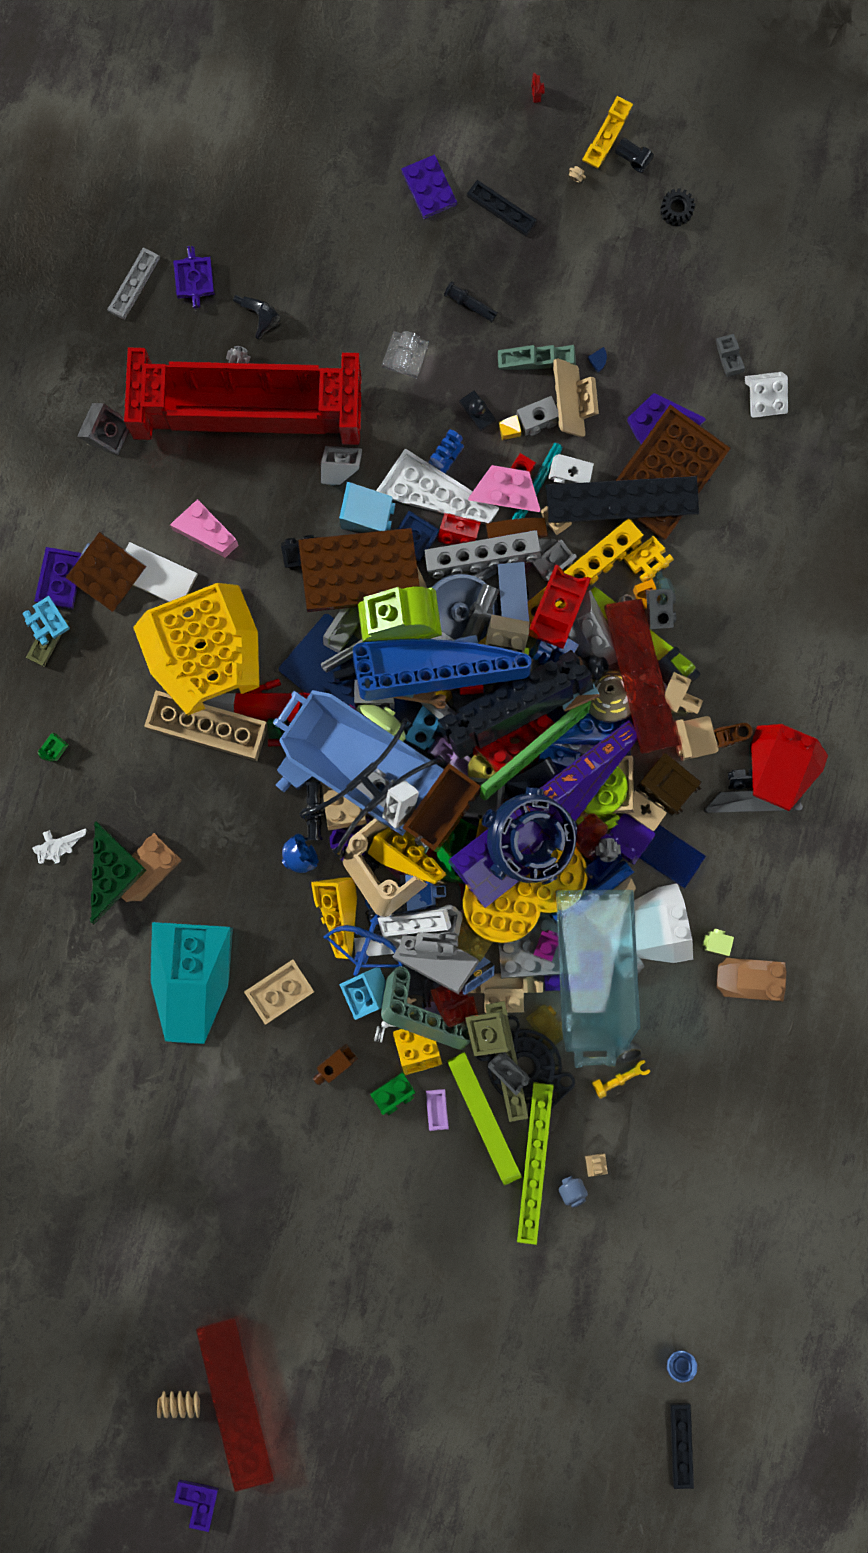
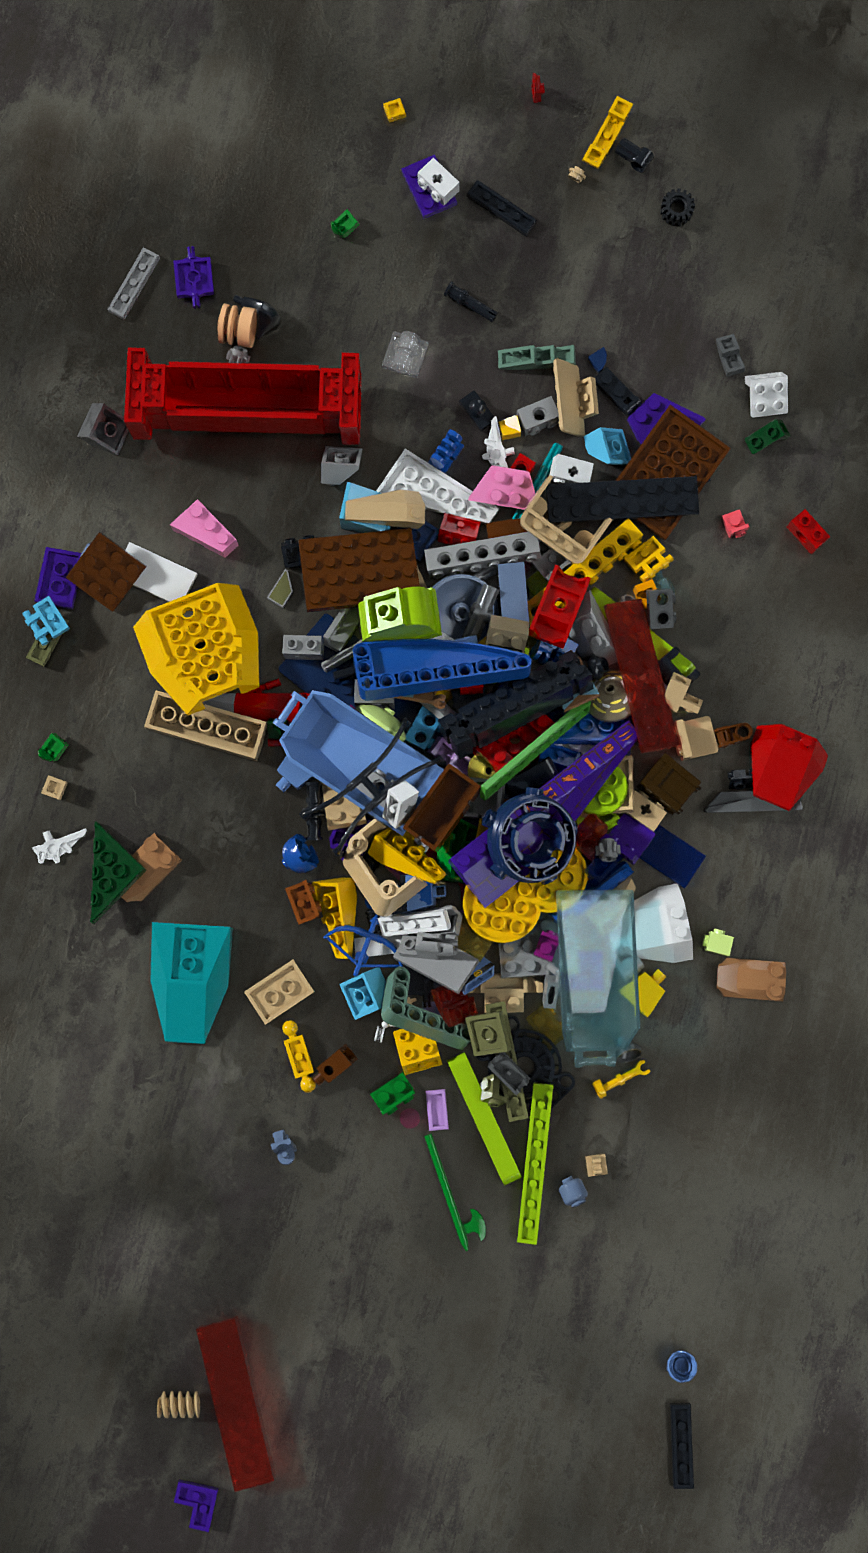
(54, 787): none -> tan tile
(235, 325): none -> light nougat wheel
(281, 591): none -> olive tile
(283, 1147): none -> sand blue hips
(299, 1056): none -> yellow plate
(303, 647): none -> light grey brick
(303, 902): none -> dark orange bracket
(344, 224): none -> green plate
(392, 508): none -> tan wedge
(394, 110): none -> yellow tile
(409, 1118): none -> clear pink tile
(438, 182): none -> white brick
(477, 1222): none -> green piece
(490, 1091): none -> olive bracket
(495, 451): none -> white piece
(536, 583): none -> clear neon green plate
(551, 987): none -> light grey piece
(573, 549): none -> tan windscreen
(608, 446): none -> medium azure slope
(617, 391): none -> black plate
(650, 991): none -> yellow torso
(735, 524): none -> coral bracket
(767, 435): none -> dark green bracket
(808, 531): none -> red brick

